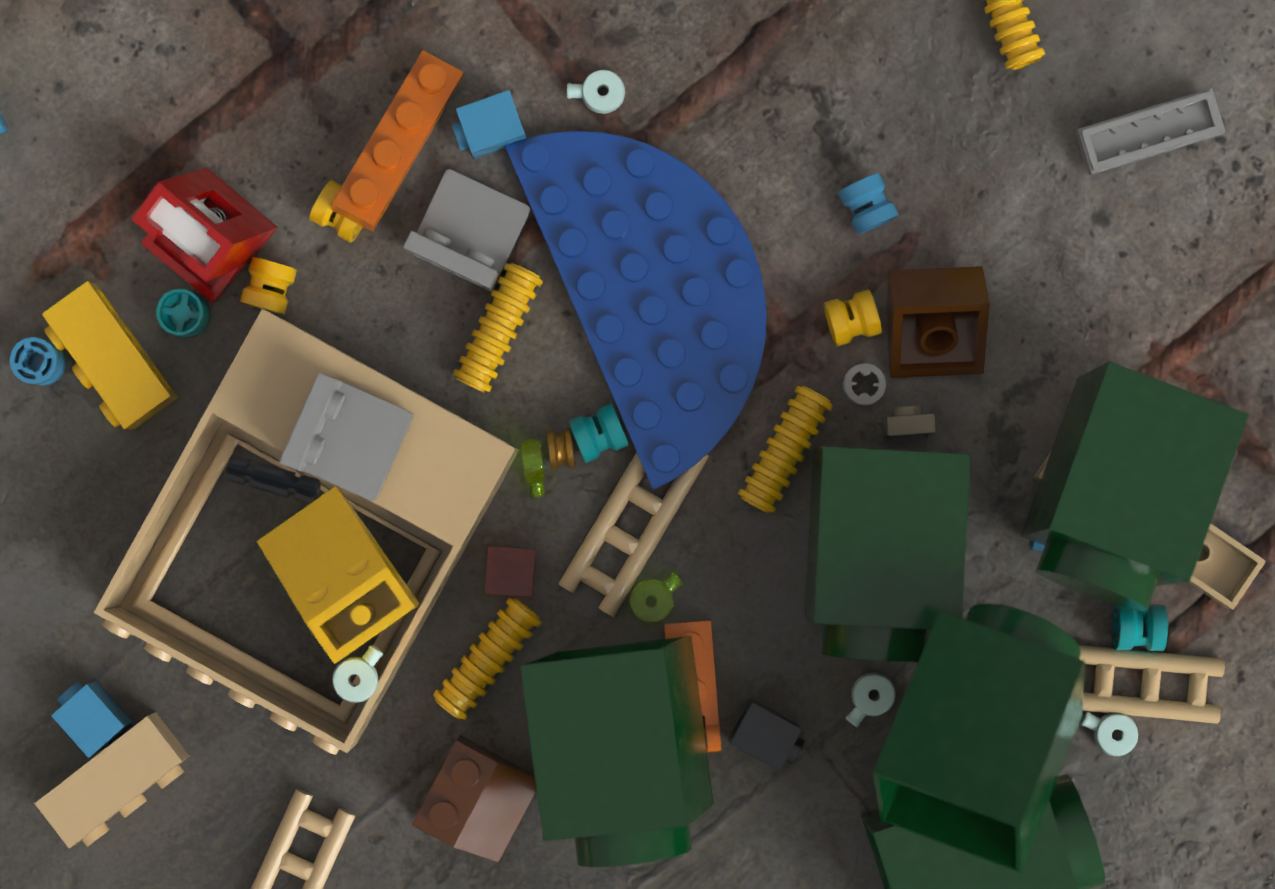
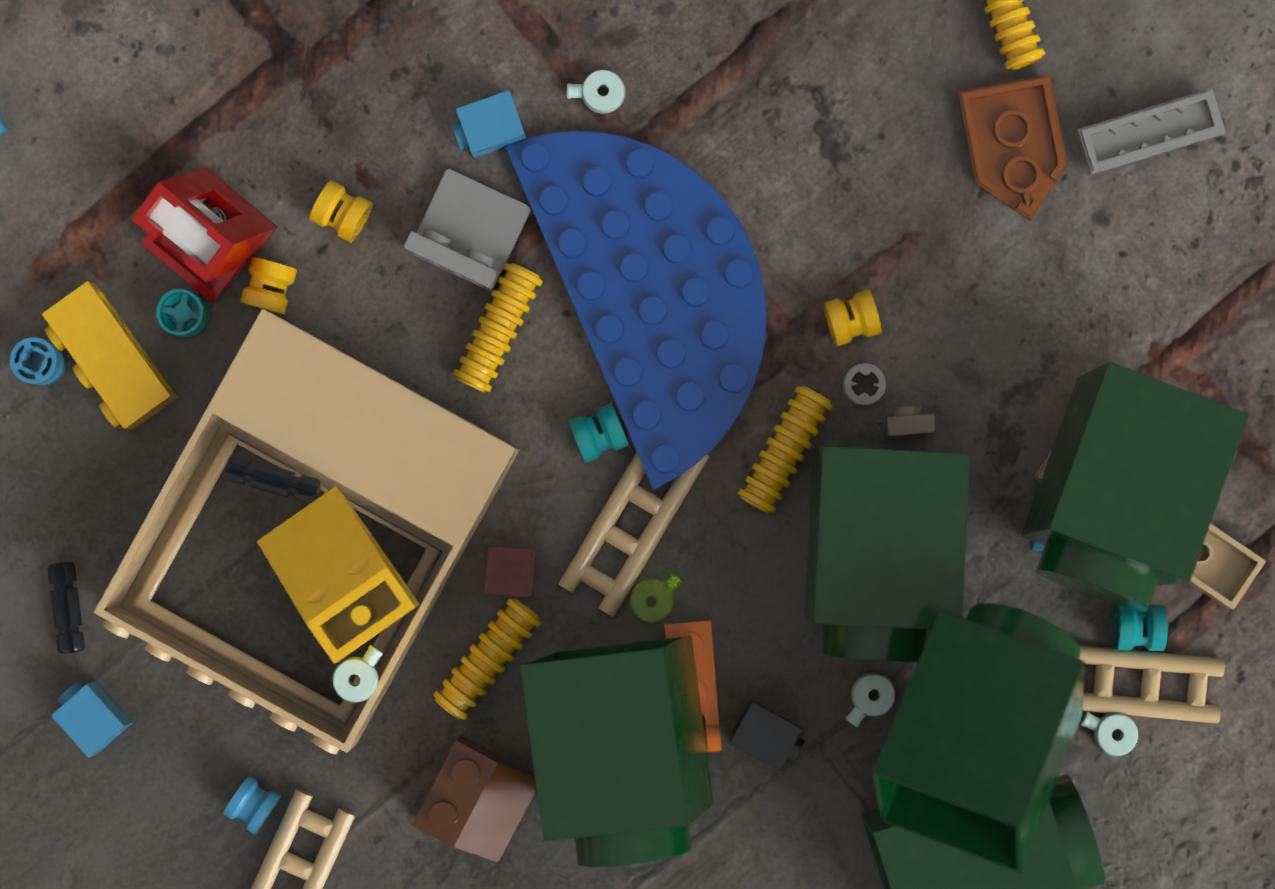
(66, 607): none -> black axle
(113, 782): tan brick -> none
(251, 804): none -> dark azure wheel
(347, 437): light grey bracket -> none
(397, 141): orange plate -> none
(533, 466): clear neon green piece -> none
(561, 449): pearl gold bush -> none
(862, 194): dark azure wheel -> none
(937, 321): reddish brown slope -> none
(1014, 141): none -> dark orange tile

